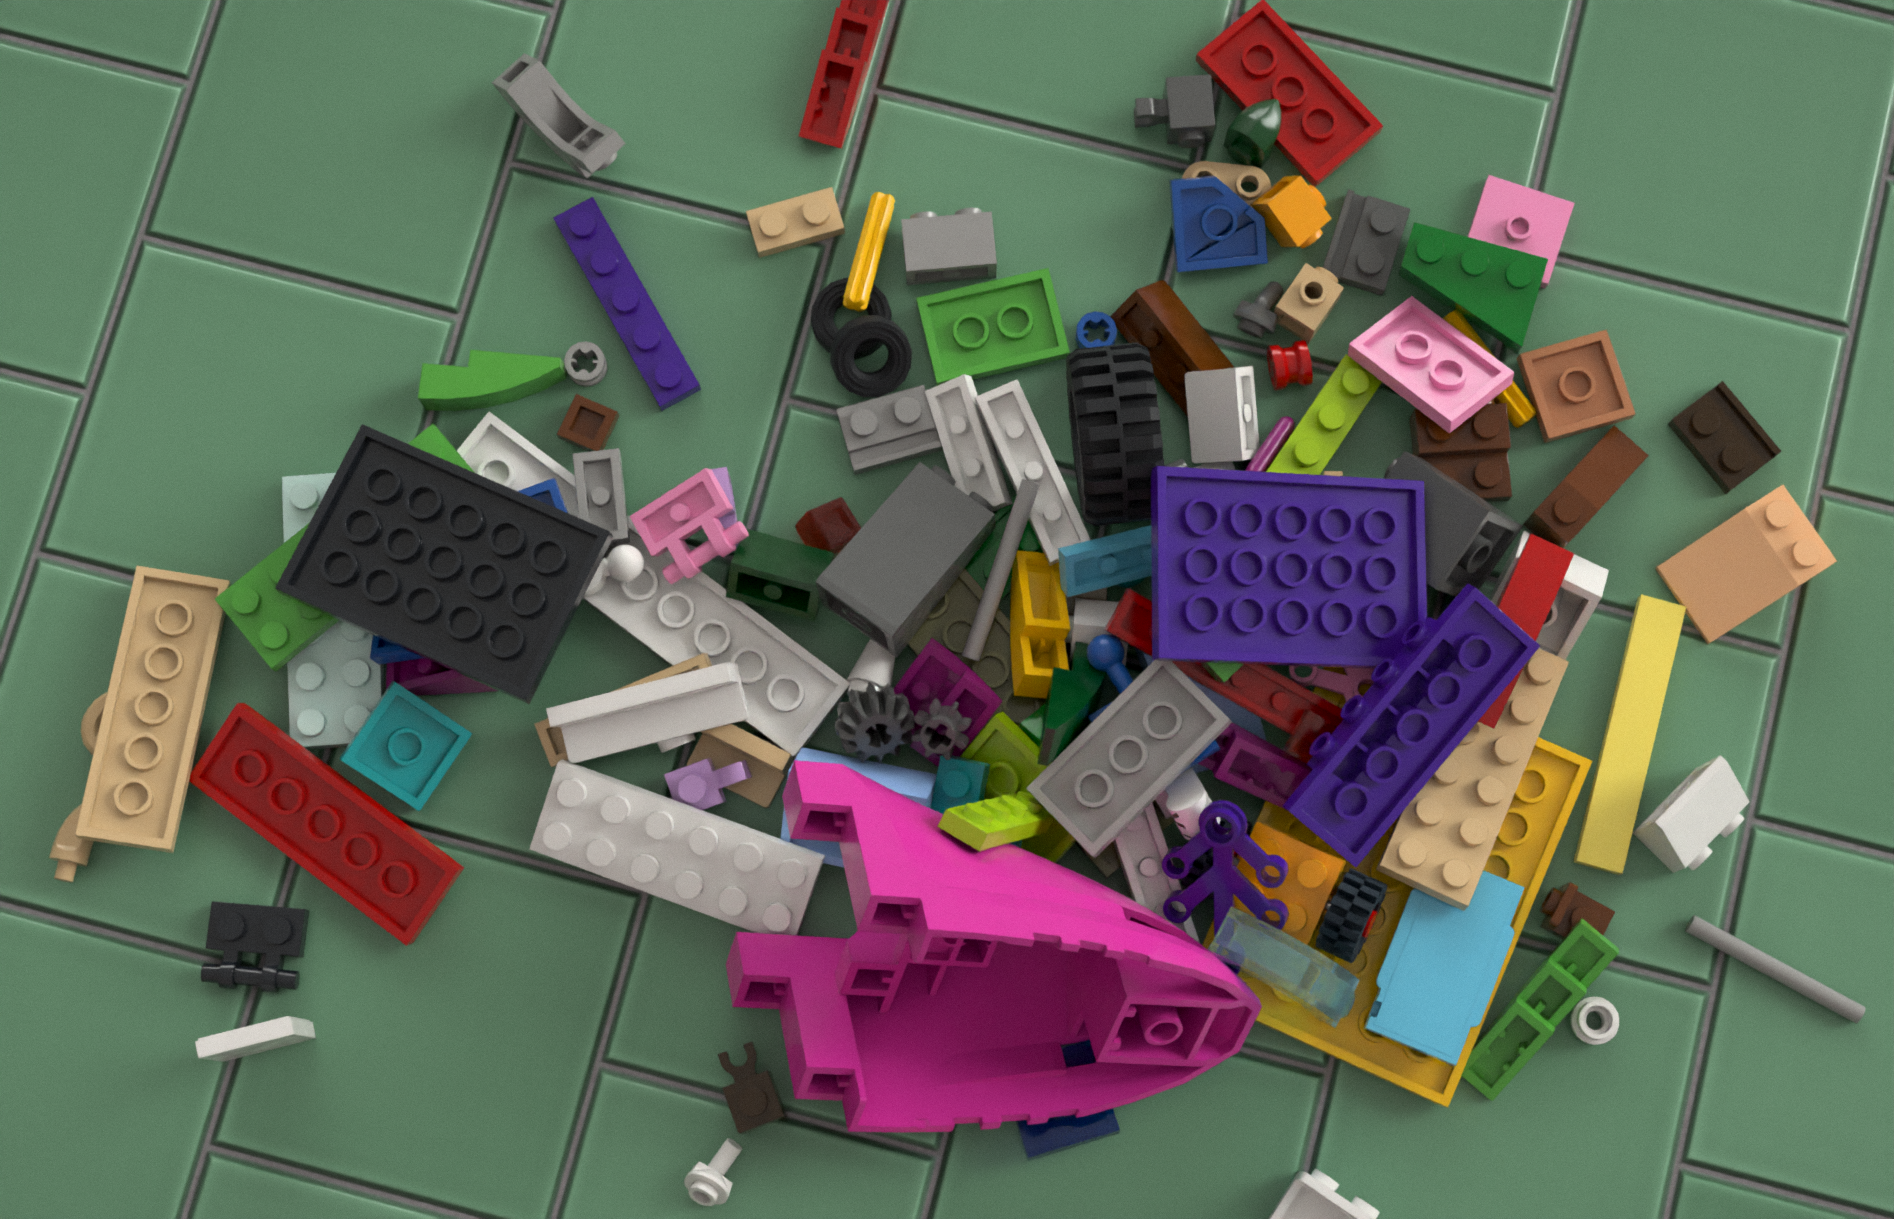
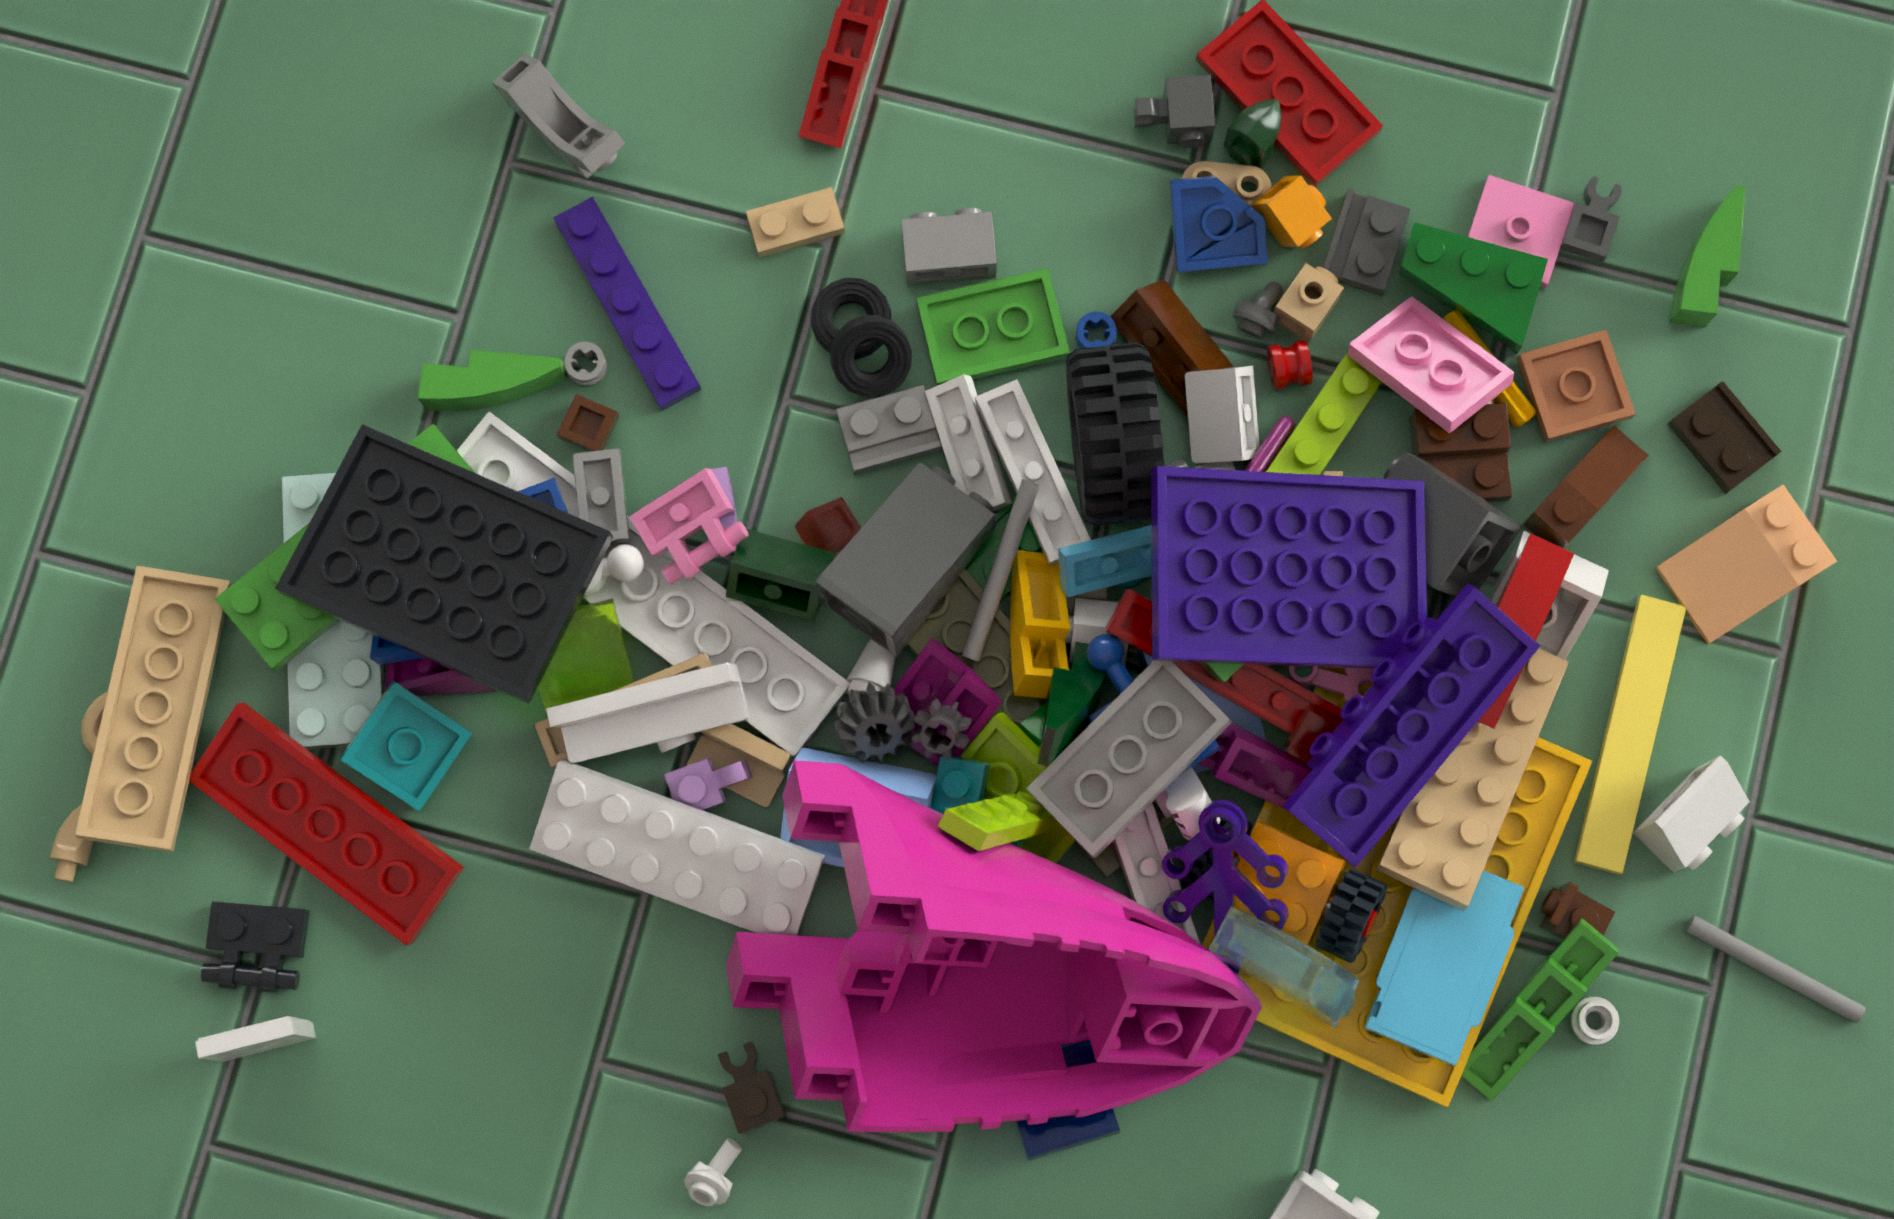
(589, 657): none -> clear neon green plate
(868, 251): yellow axle -> none
(1591, 225): none -> dark grey plate
(1710, 263): none -> bright green slope

